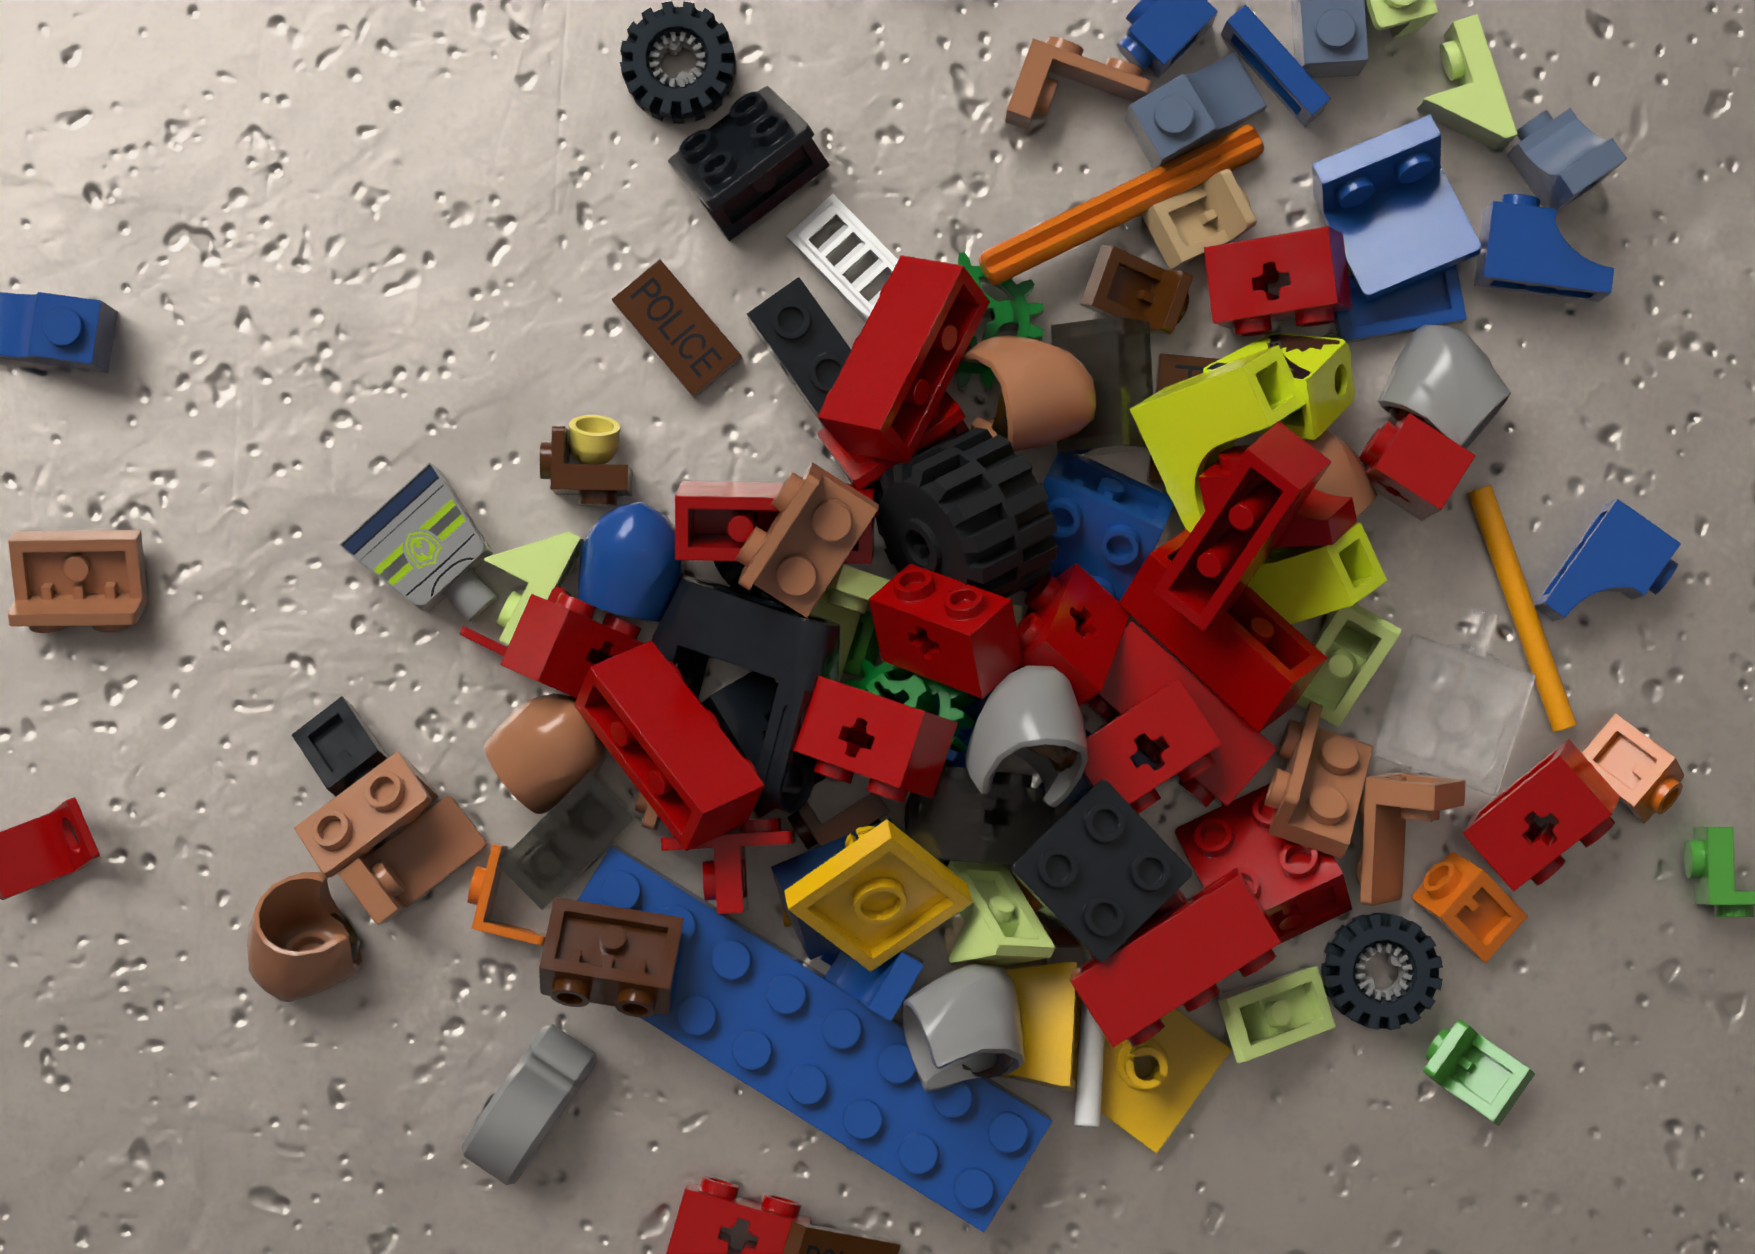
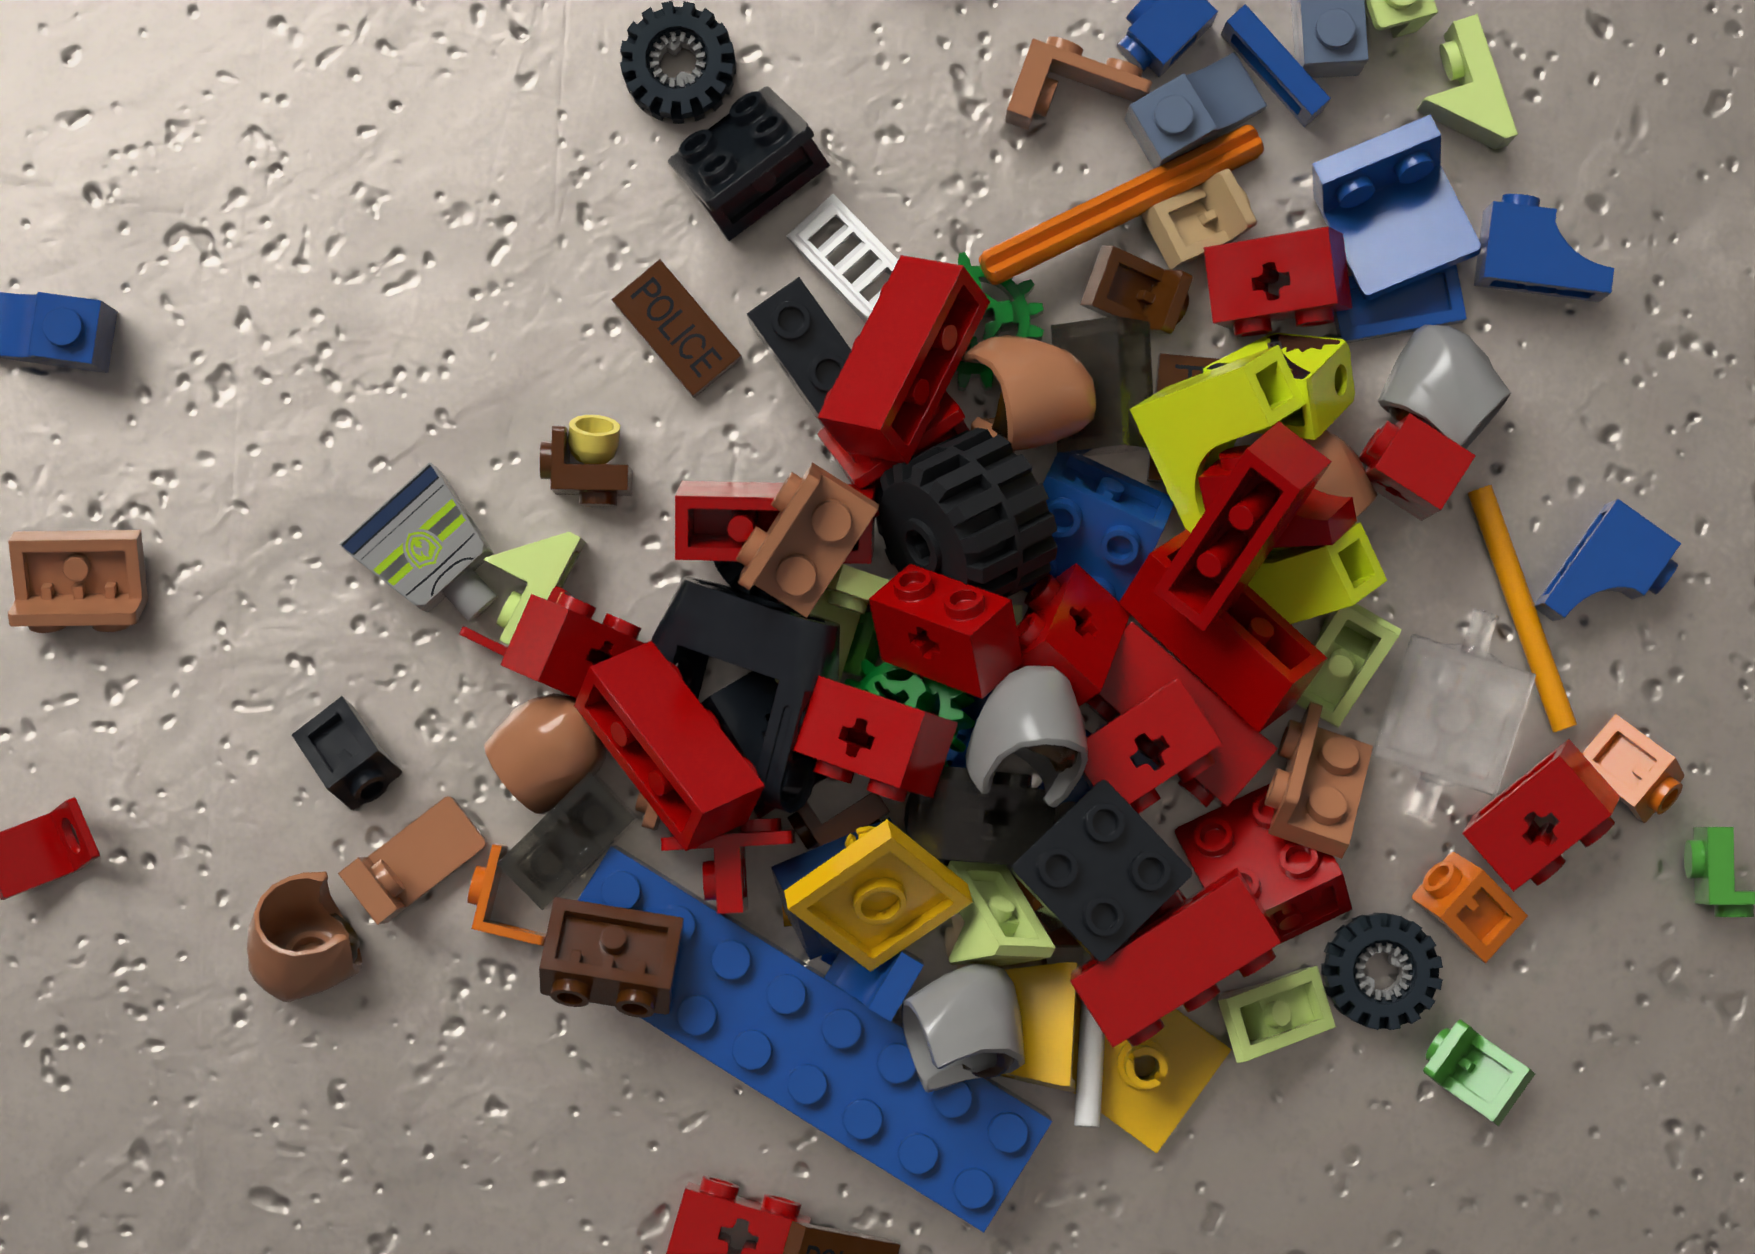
(365, 814): nougat bracket -> none
(528, 1104): light grey animal -> none
(630, 563): blue piece -> none
(1384, 811): nougat bracket -> none
(1562, 158): sand blue arch -> none

